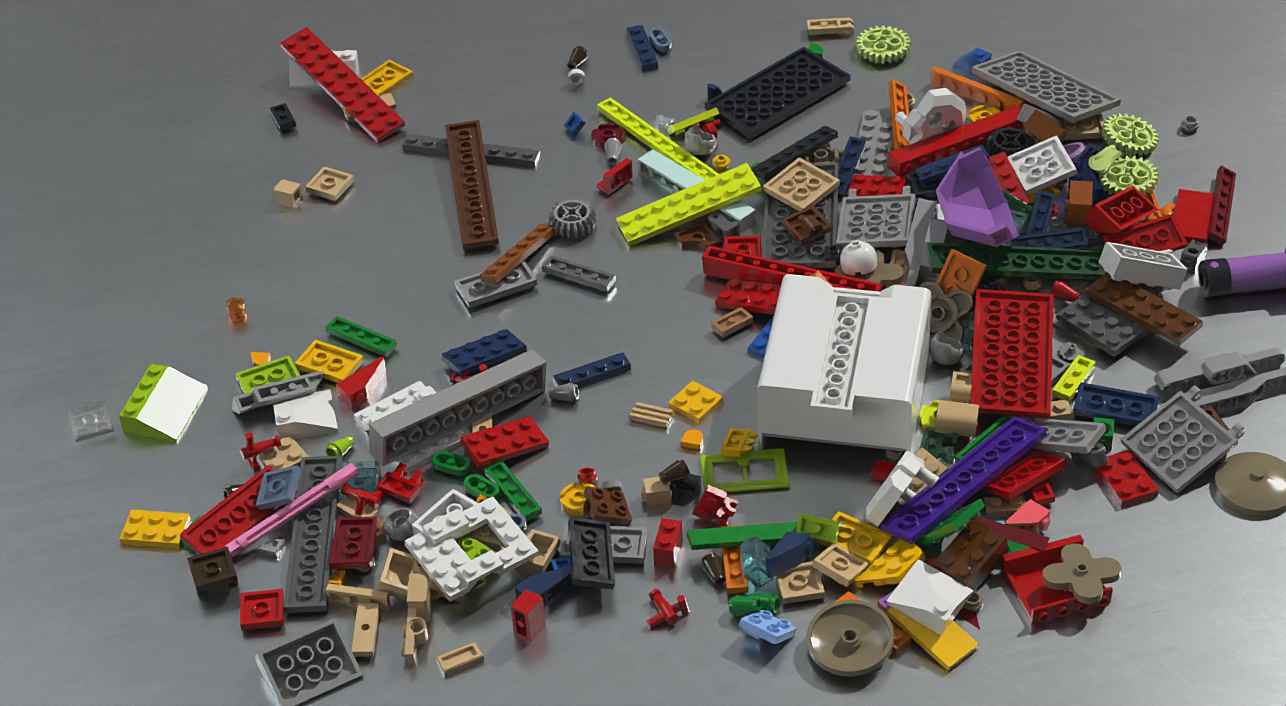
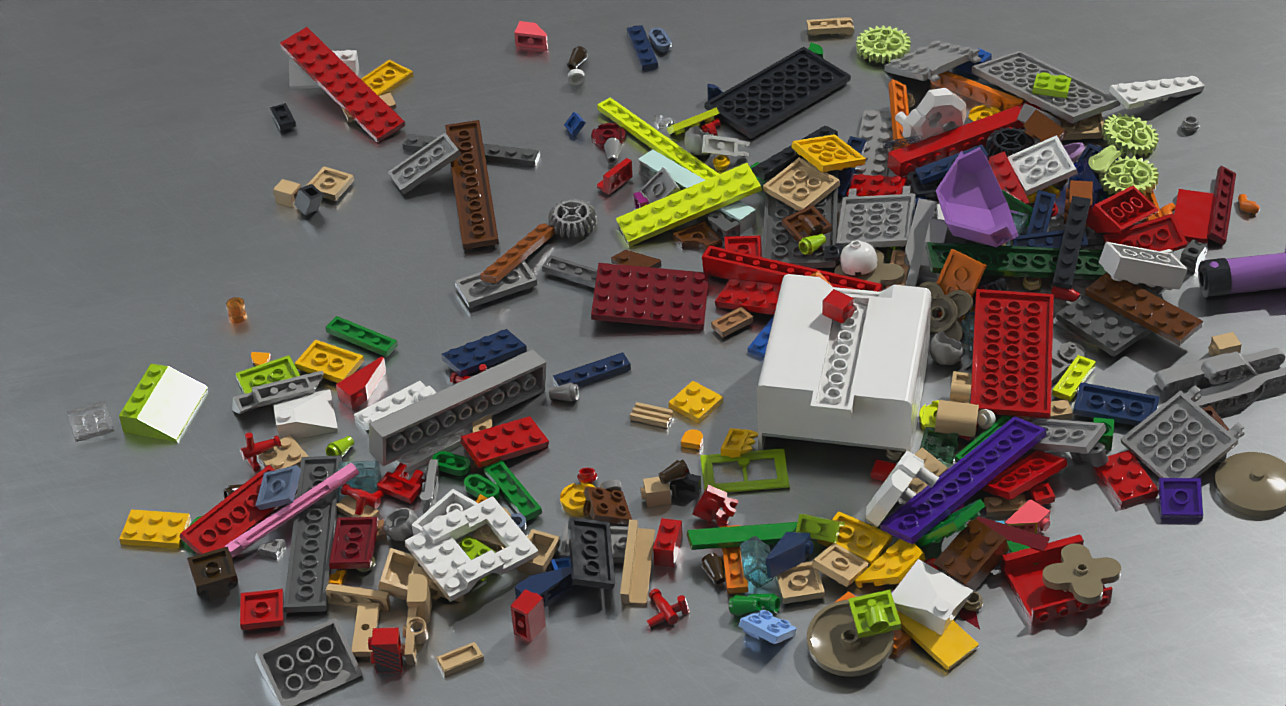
(308, 199): none -> black brick
(386, 650): none -> red brick
(424, 163): none -> light grey plate
(429, 488): none -> light grey plate
(530, 35): none -> coral slope
(635, 259): none -> reddish brown wing
(637, 564): none -> tan panel
(639, 200): none -> magenta plate
(650, 296): none -> dark red plate
(659, 186): none -> light grey plate
(723, 146): none -> white hinge
(811, 244): none -> lime cone
(828, 153): none -> yellow plate
(838, 306): none -> red brick
(874, 613): none -> lime plate
(900, 143): none -> piece
(932, 60): none -> light grey plate
(986, 418): none -> white plate
(1051, 85): none -> lime plate
(1071, 242): none -> black plate
(1137, 93): none -> white wing
(1180, 498): none -> dark purple tile
(1224, 344): none -> tan brick
(1246, 205): none -> orange arm

